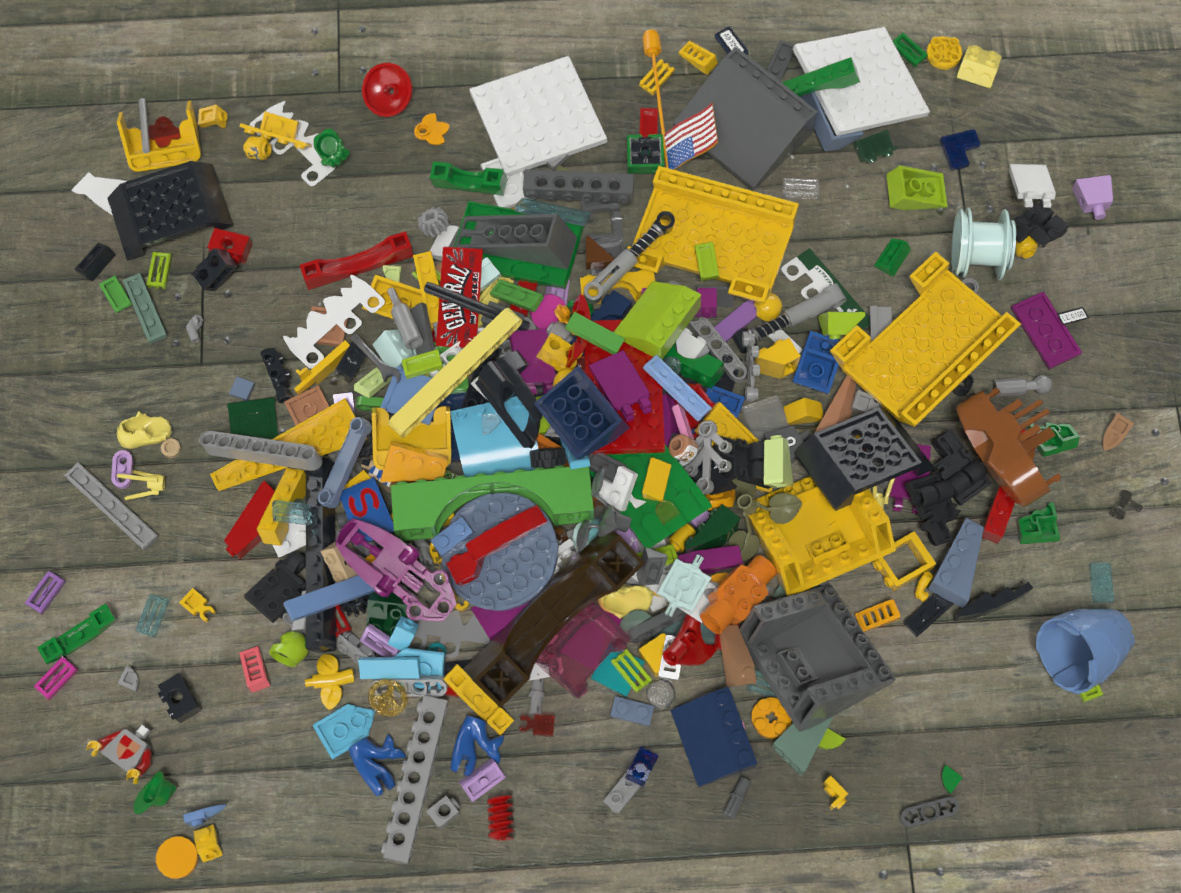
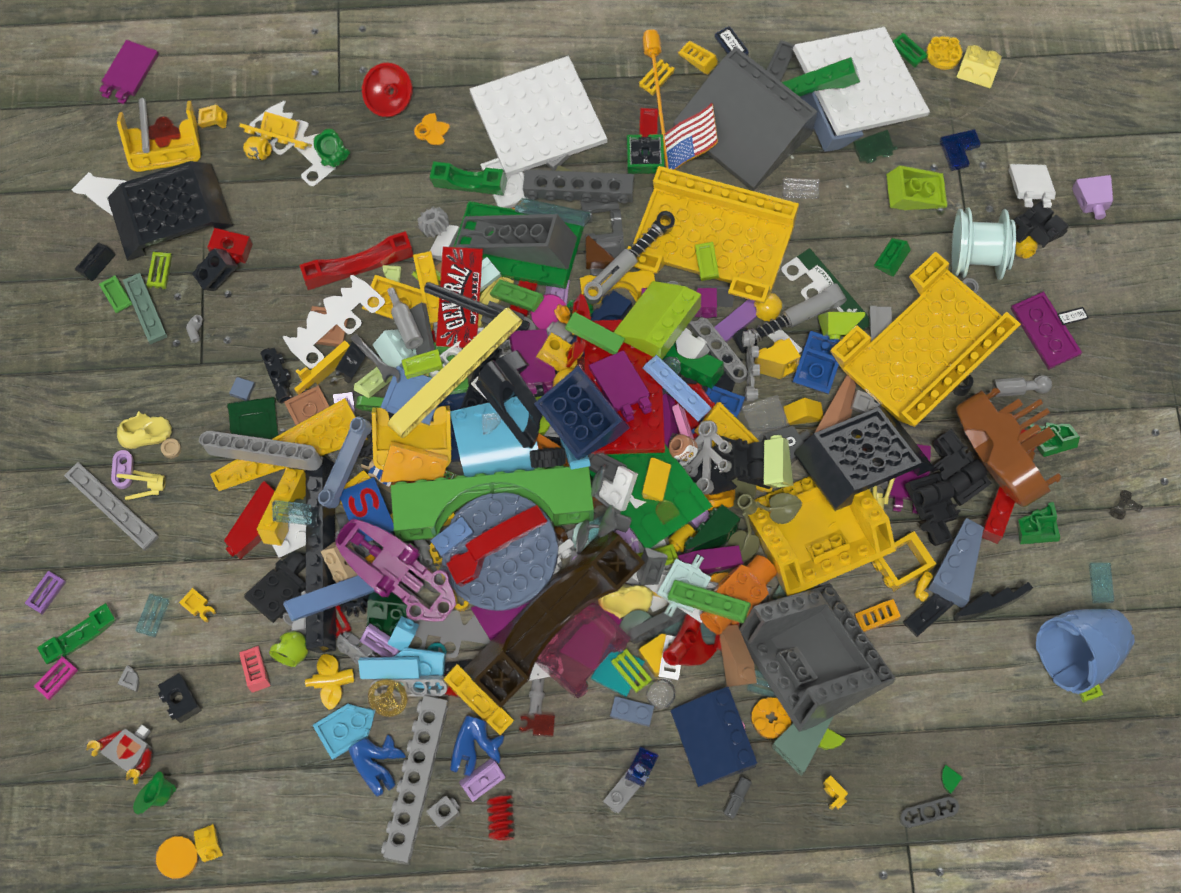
(128, 70): none -> magenta tile
(198, 817): medium blue plate -> none
(709, 601): none -> bright green tile
(1116, 431): medium nougat plate -> none

